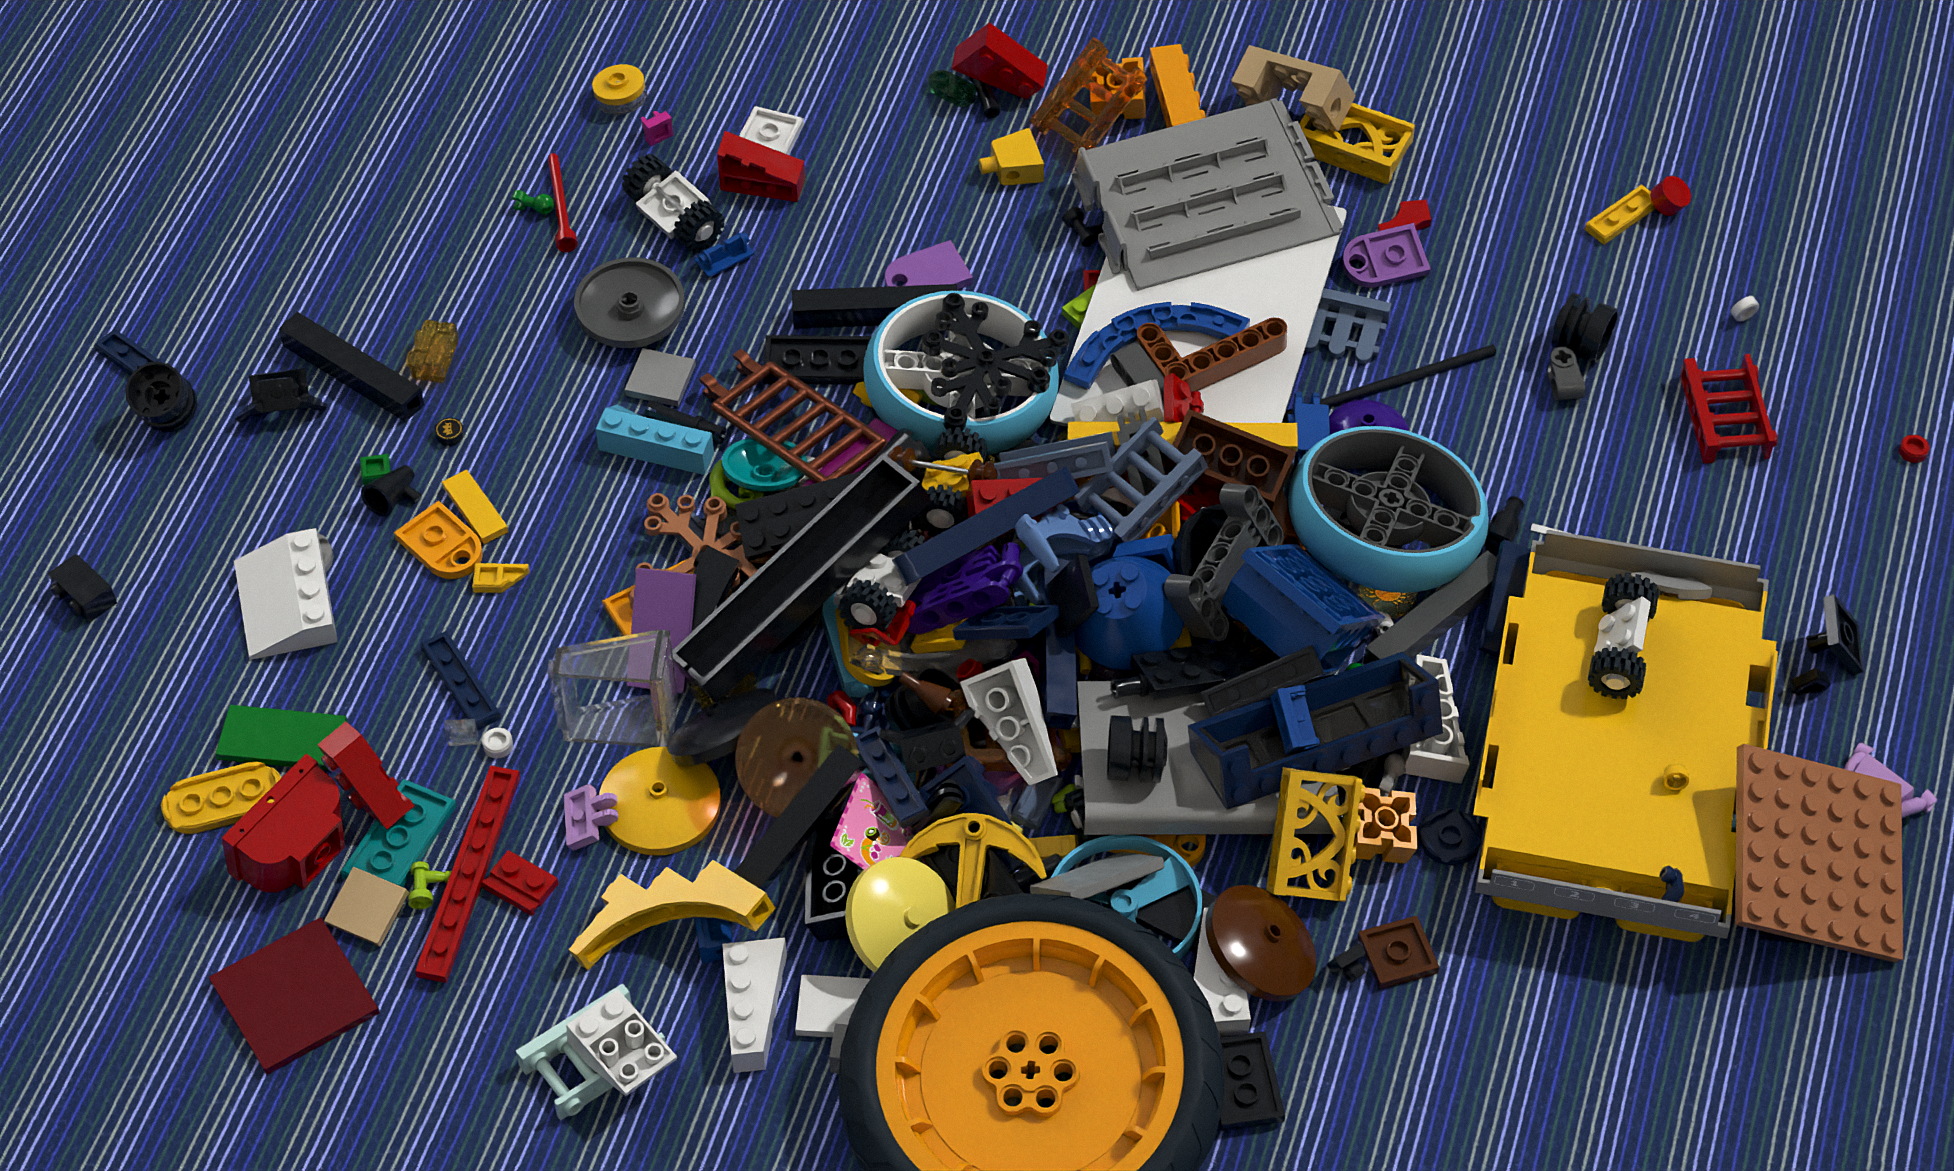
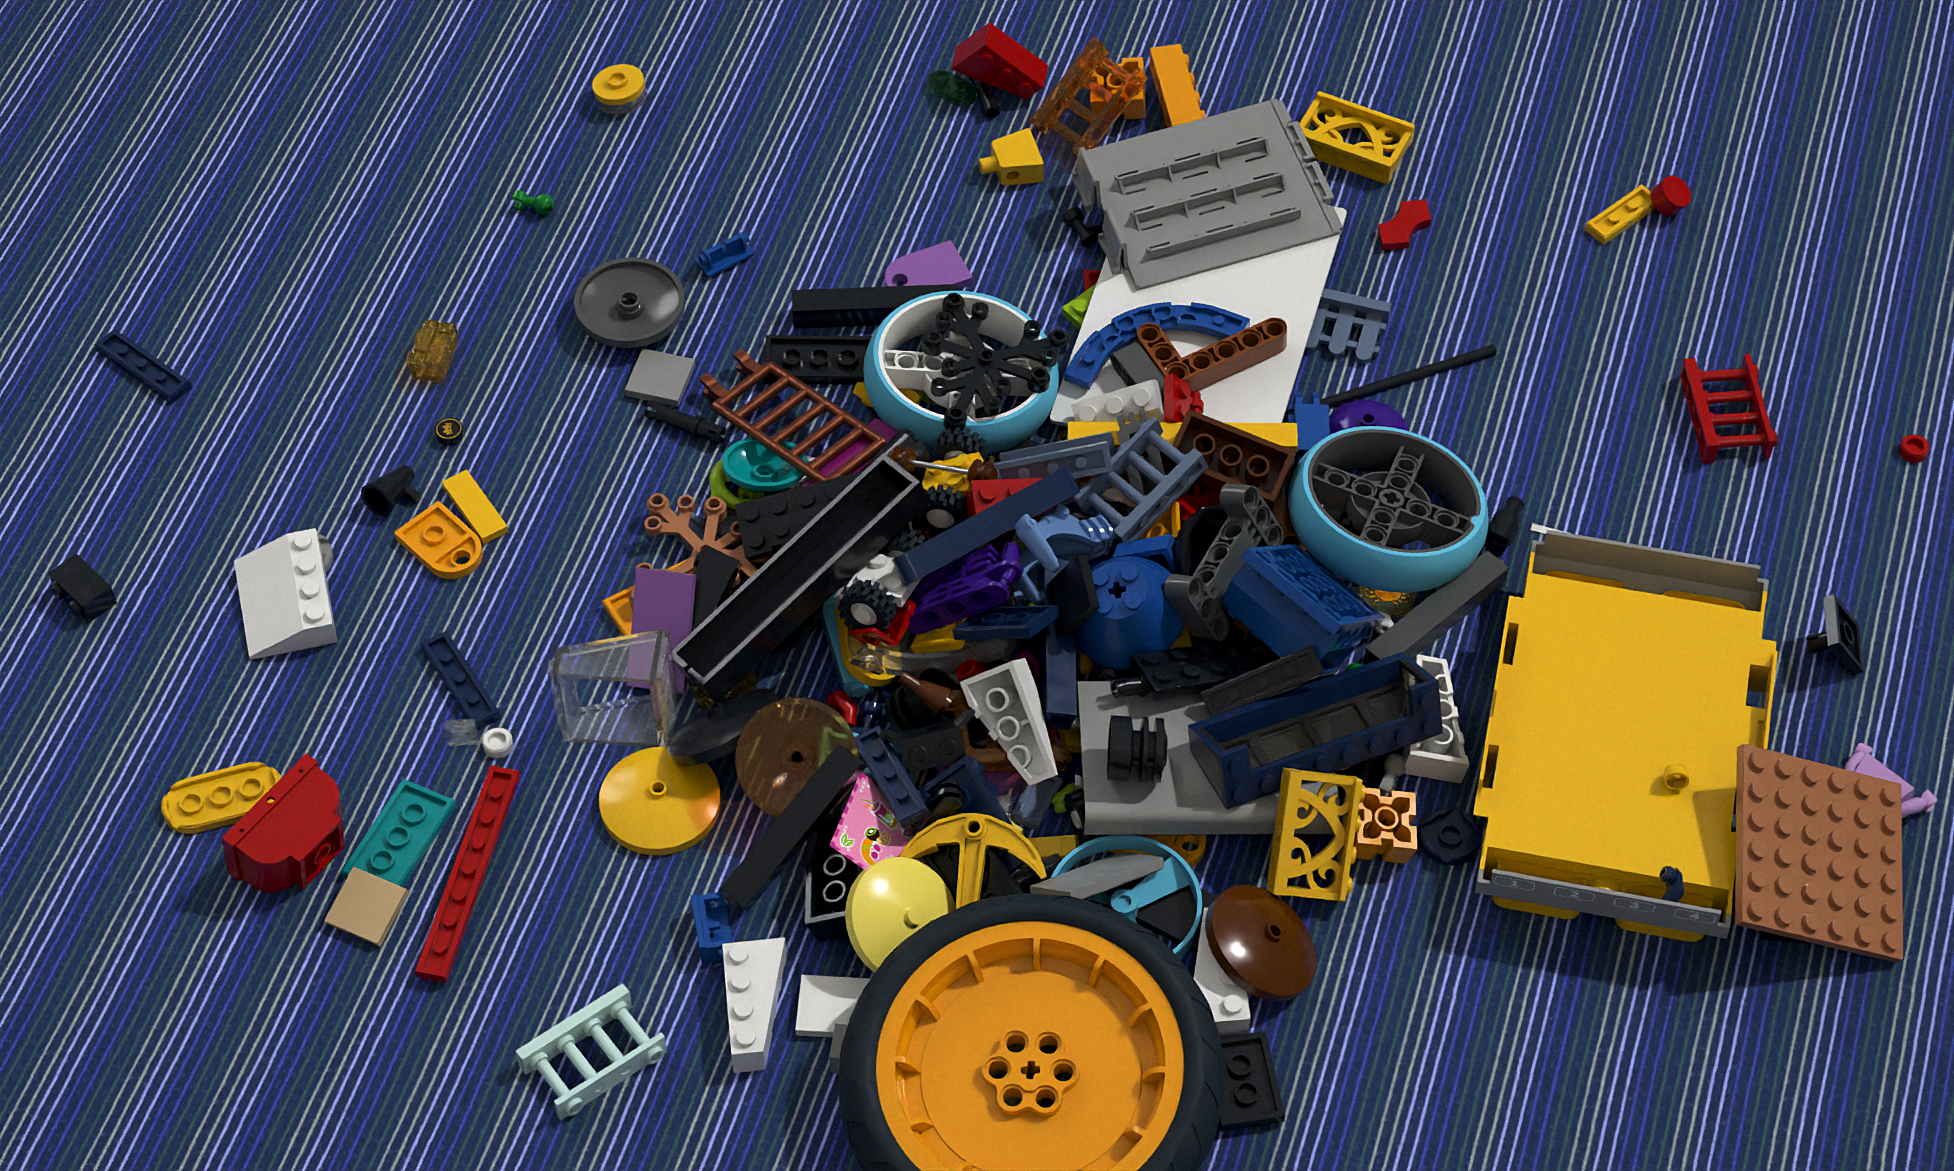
(161, 397): black wheel -> none
(274, 735): green tile -> none
(279, 392): black piece -> none
(293, 995): dark red tile -> none
(351, 366): black brick -> none
(363, 776): red wedge -> none
(374, 467): green tile -> none
(421, 897): lime piece -> none
(497, 577): yellow tile -> none
(520, 883): red plate -> none
(565, 238): red piece -> none
(582, 815): lavender hinge -> none
(619, 1043): white slope -> none
(654, 440): medium azure wedge -> none
(657, 128): dark pink tile -> none
(670, 897): yellow arch -> none
(672, 203): plate -> none
(758, 170): red wedge -> none
(772, 129): white tile -> none
(1294, 719): blue hinge -> none
(1325, 89): tan plate -> none
(1349, 963): black tile -> none
(1386, 256): medium lavender tile -> none
(1398, 952): reddish brown tile -> none
(1506, 582): dark blue tile -> none
(1565, 375): dark grey piece -> none
(1579, 325): black wheel -> none
(1621, 636): plate -> none
(1686, 588): light grey tile -> none
(1745, 308): white tile -> none
(1810, 682): black tile -> none

